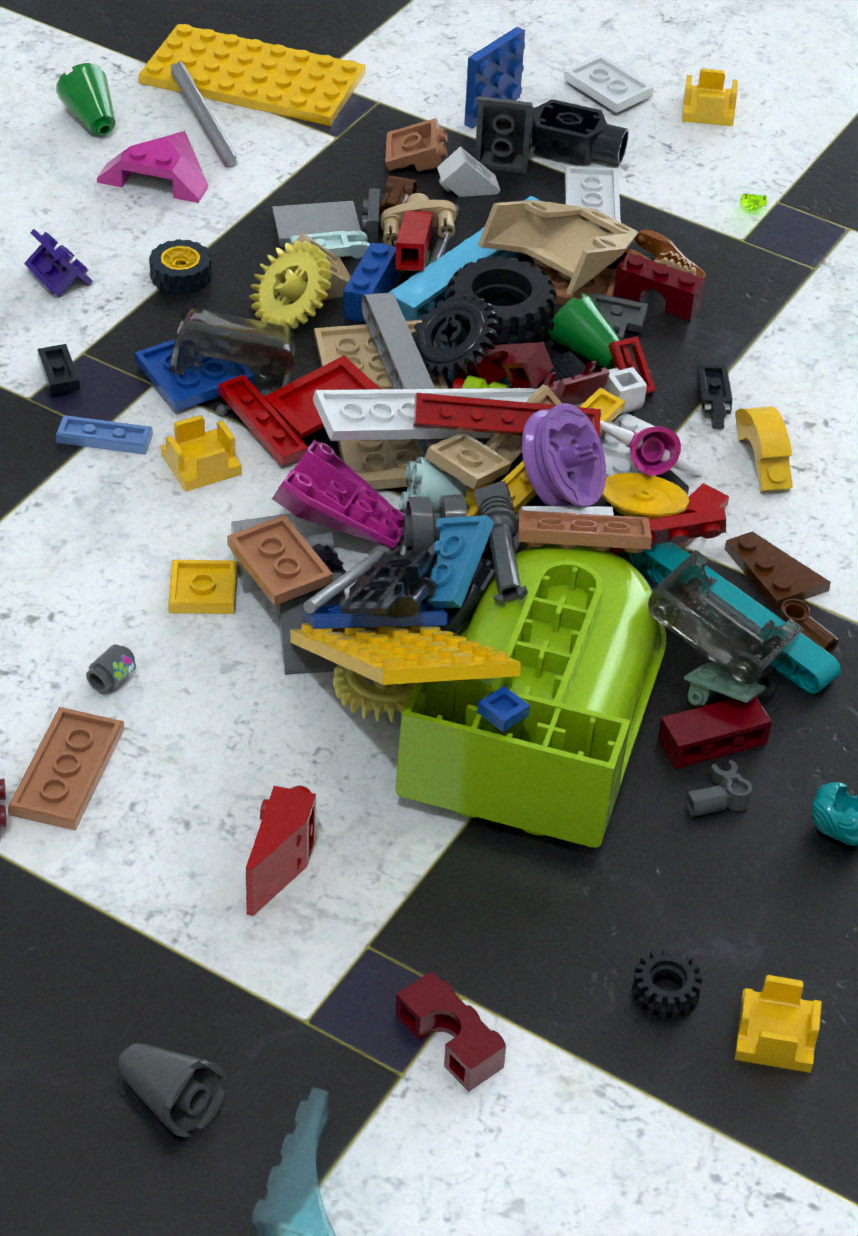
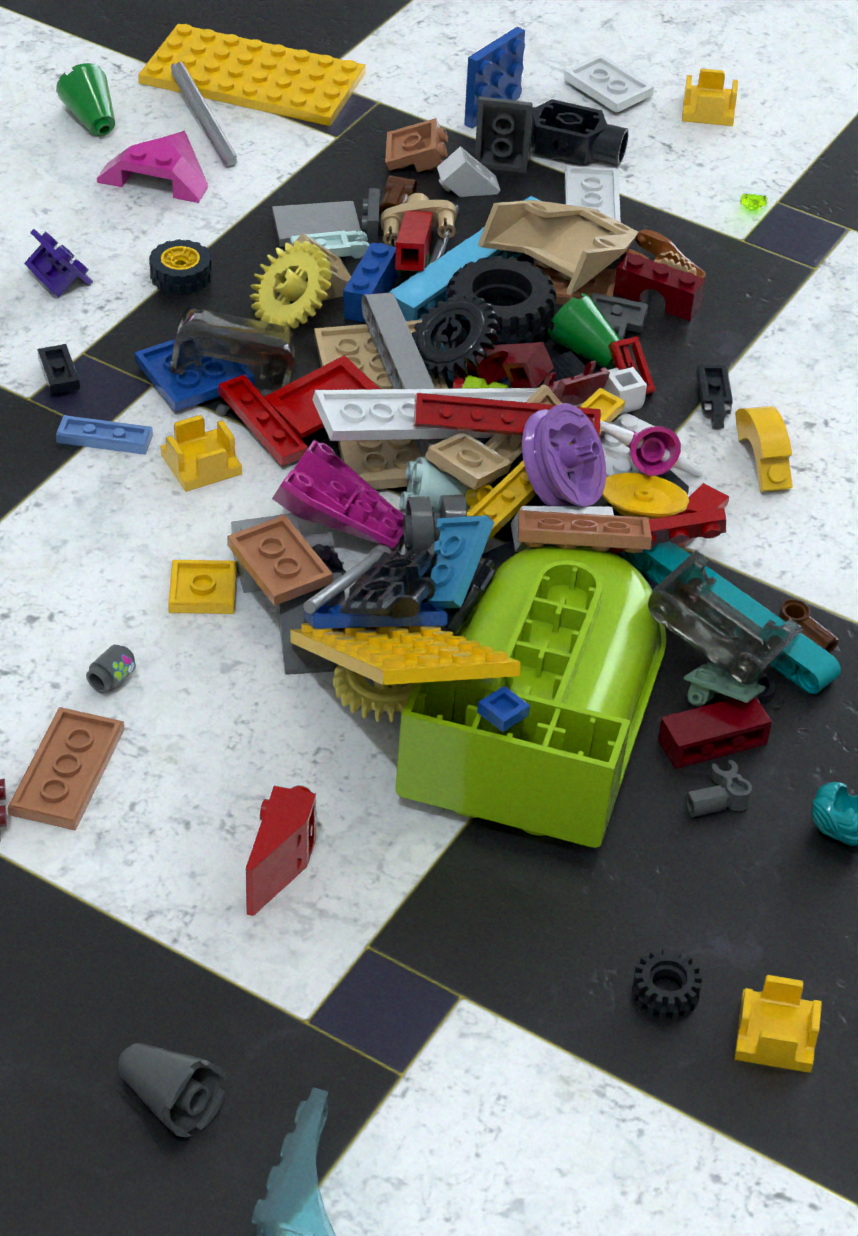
(434, 1007): dark red arch -> none
(498, 505): dark grey piece -> none
(774, 571): reddish brown wing -> none

